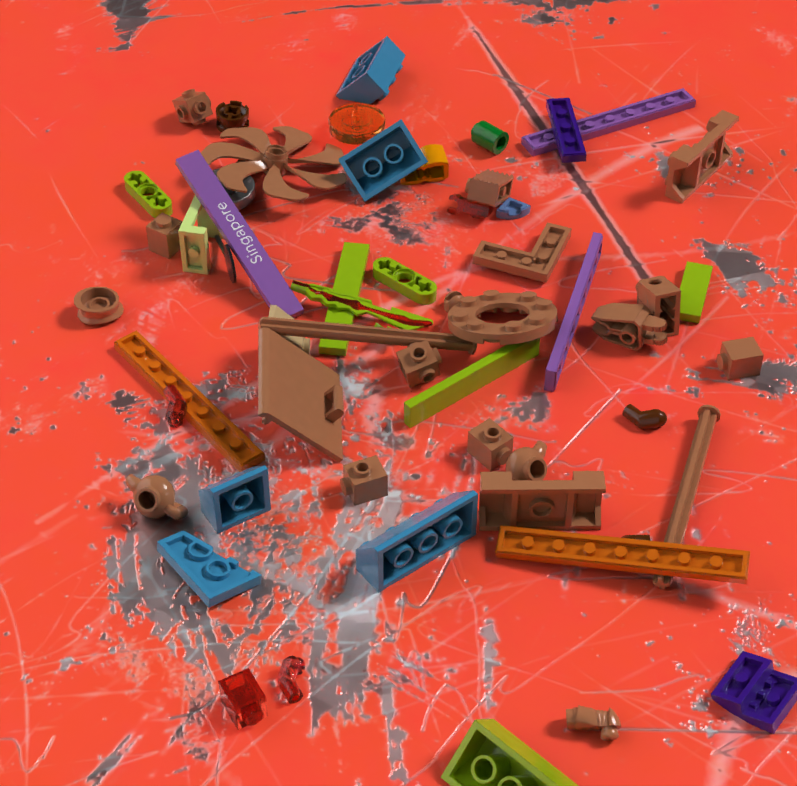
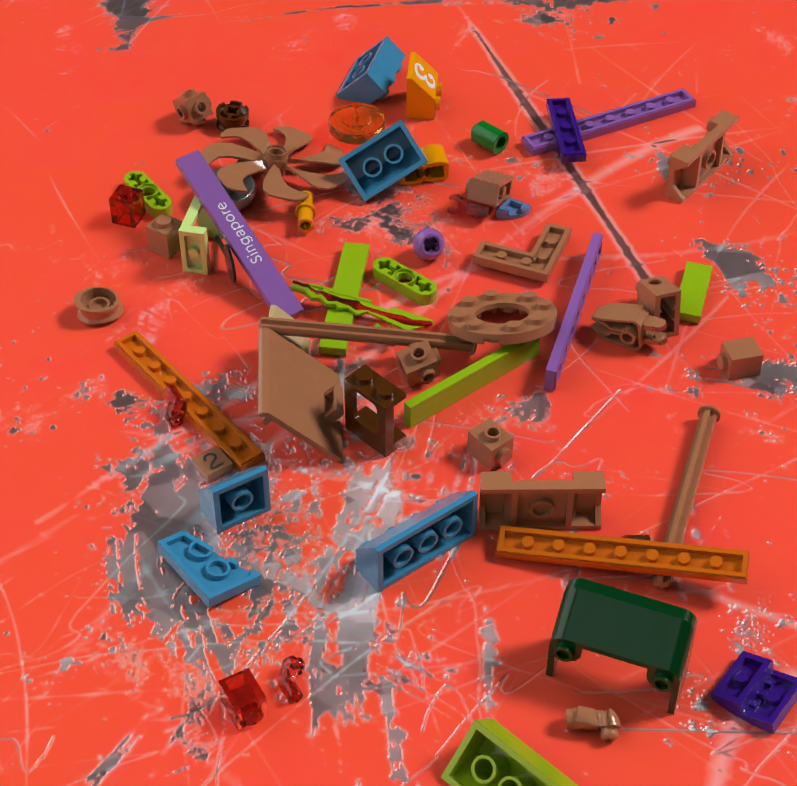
(127, 206): none -> clear red brick
(155, 497): nougat piece -> none
(212, 464): none -> nougat tile
(305, 213): none -> light orange pin
(364, 480): nougat brick -> none
(372, 427): none -> reddish brown window
(423, 89): none -> slope
(428, 244): none -> medium lavender piece
(452, 299): nougat hinge -> none
(528, 463): nougat piece -> none
(625, 629): none -> dark green windscreen
(645, 419): reddish brown arm -> none

